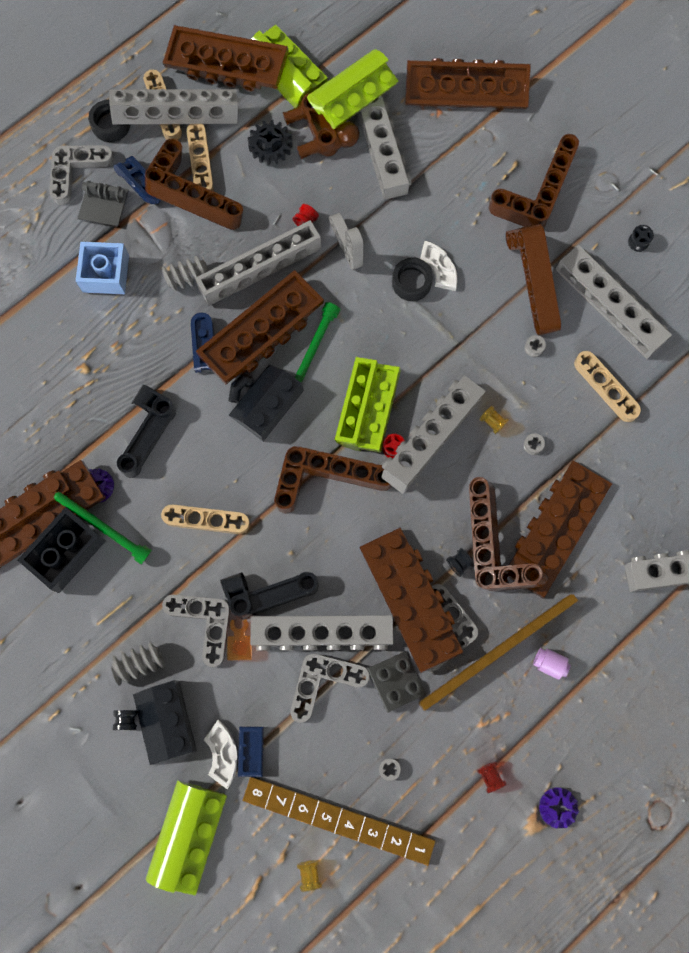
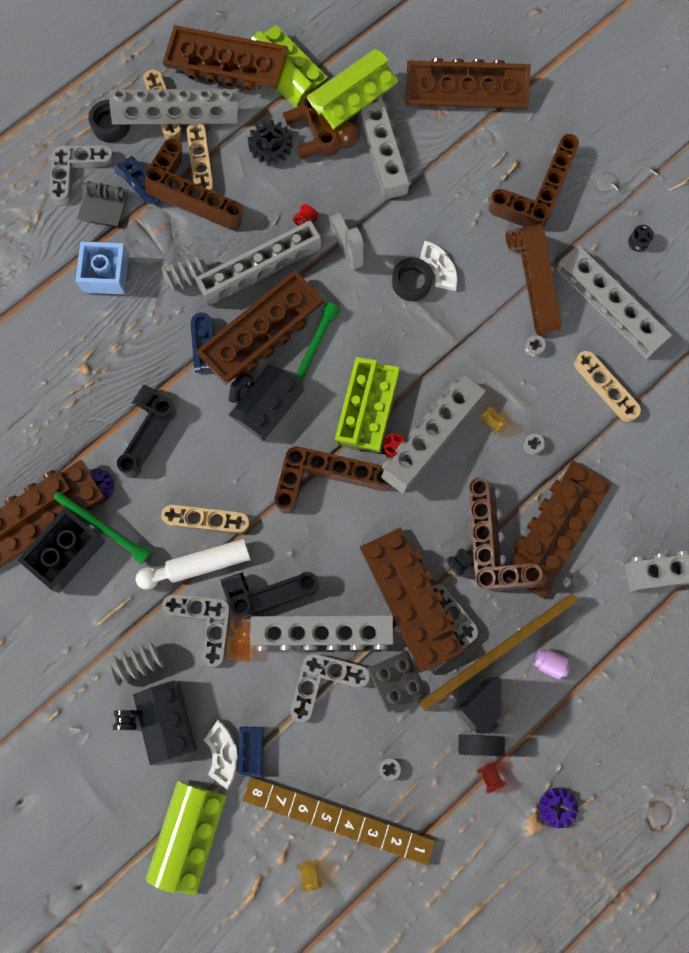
(195, 564): none -> white piece
(481, 745): none -> black tyre
(482, 706): none -> black slope

